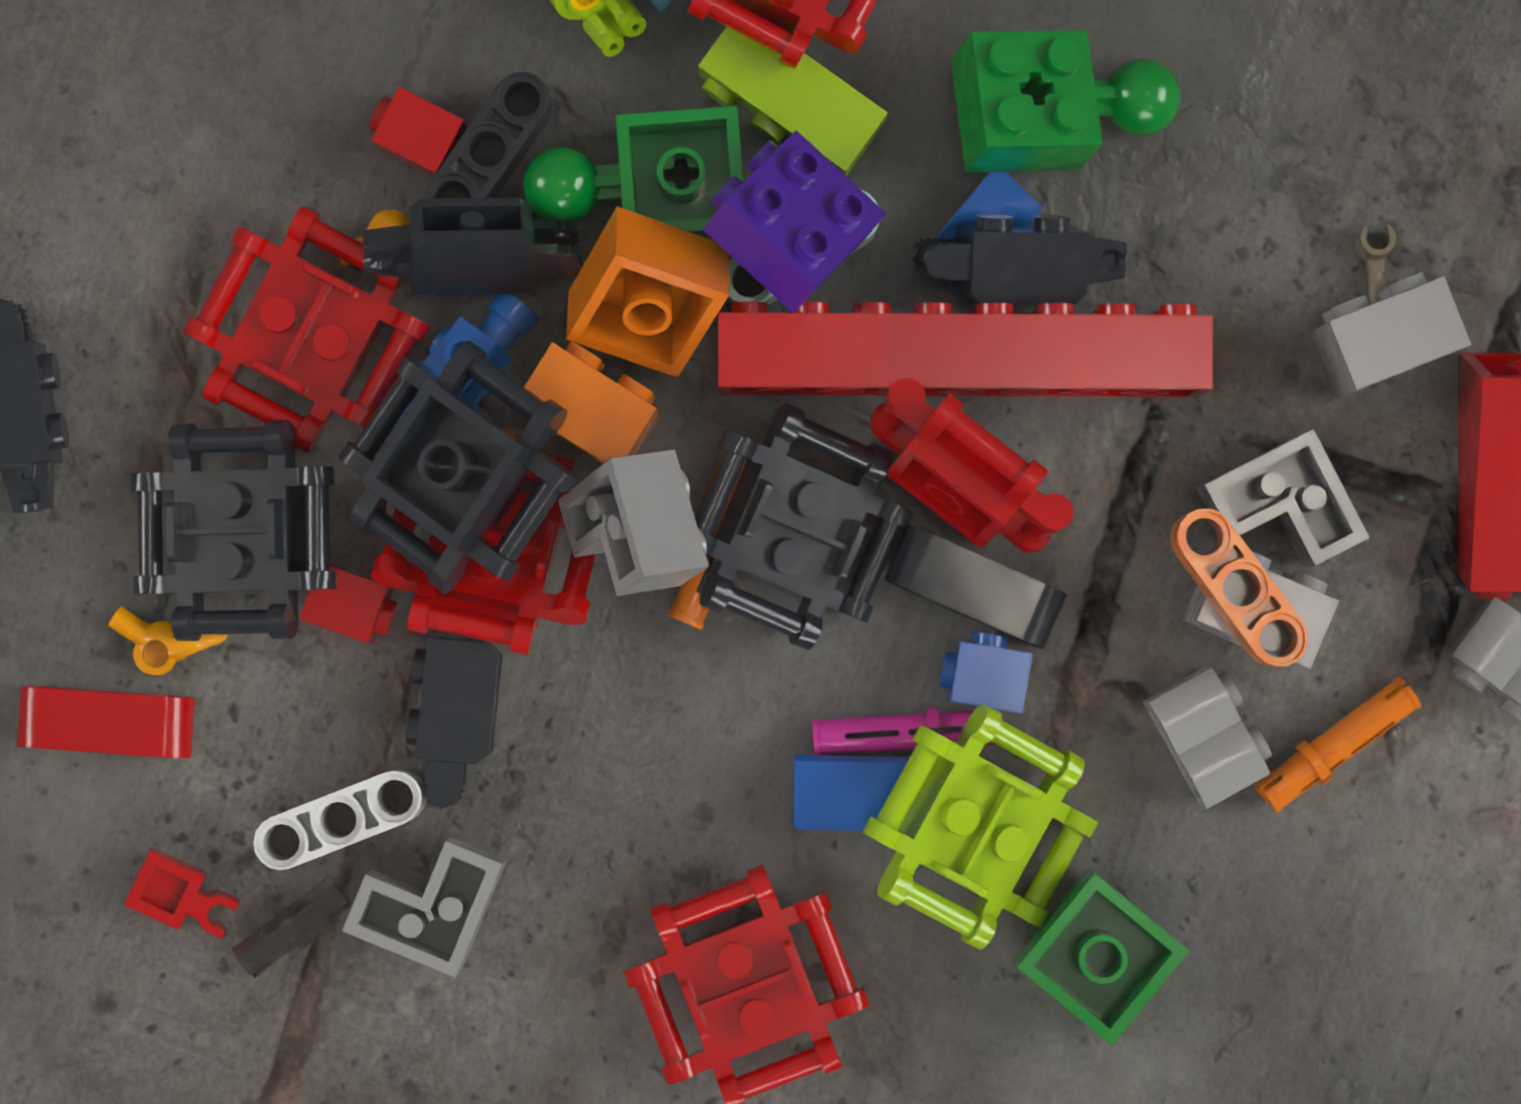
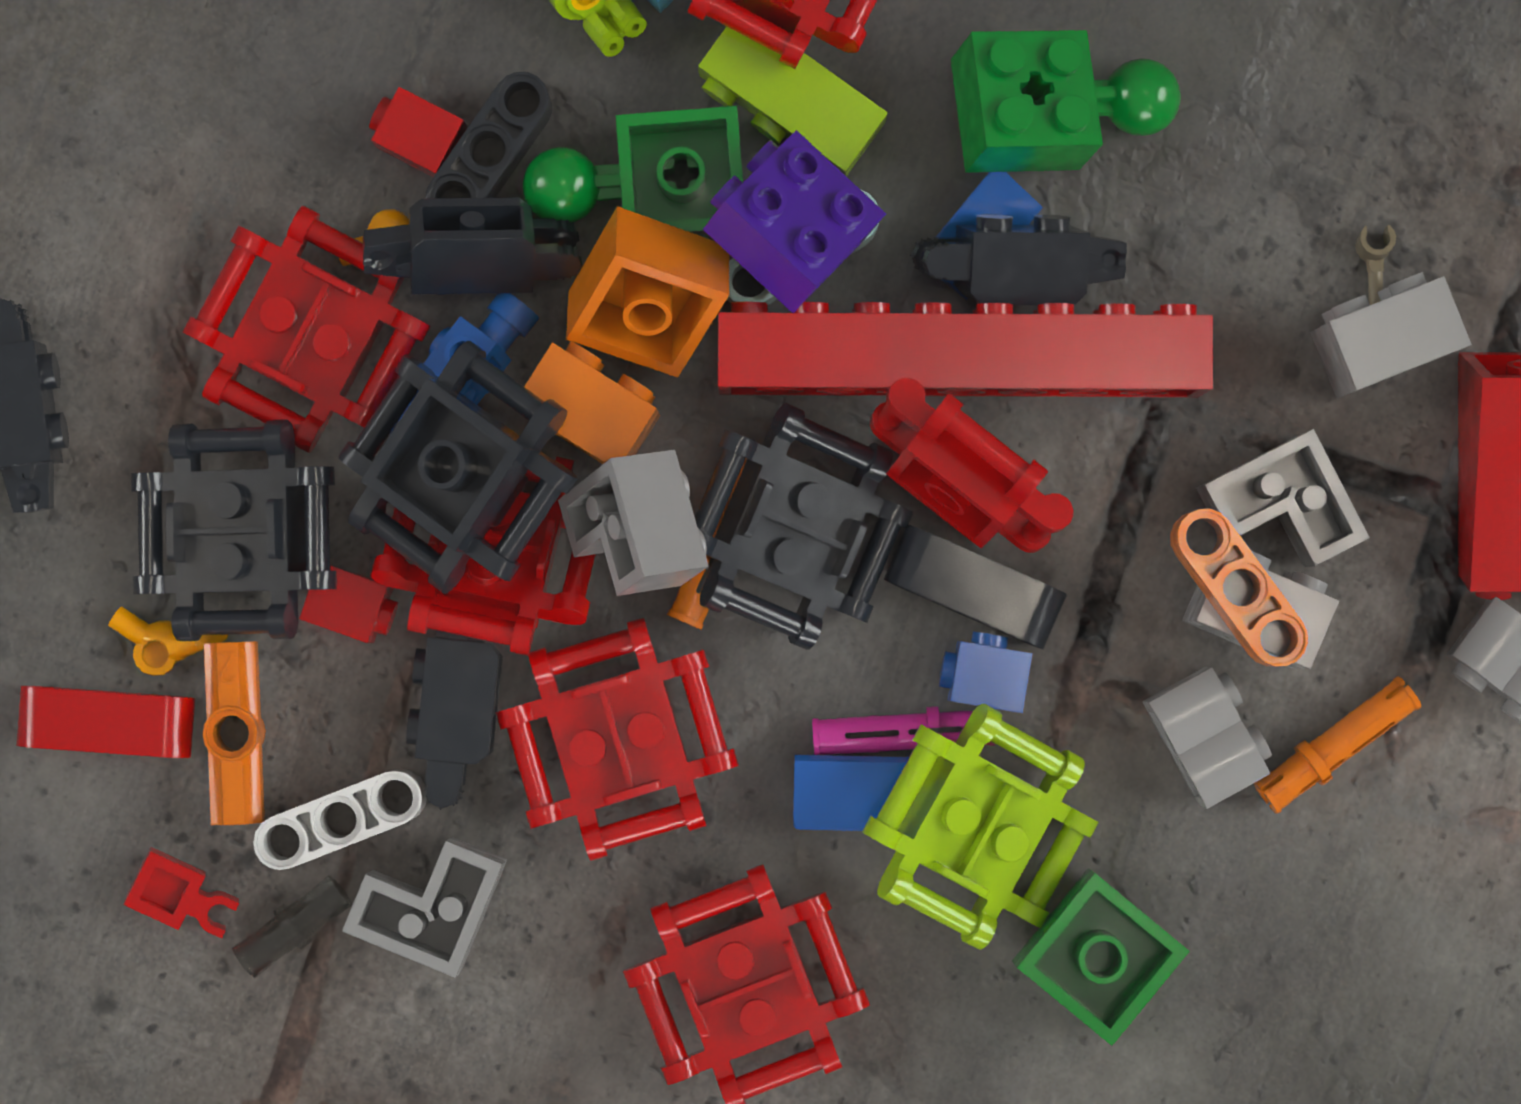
(234, 775): none -> orange piece
(617, 739): none -> red brick

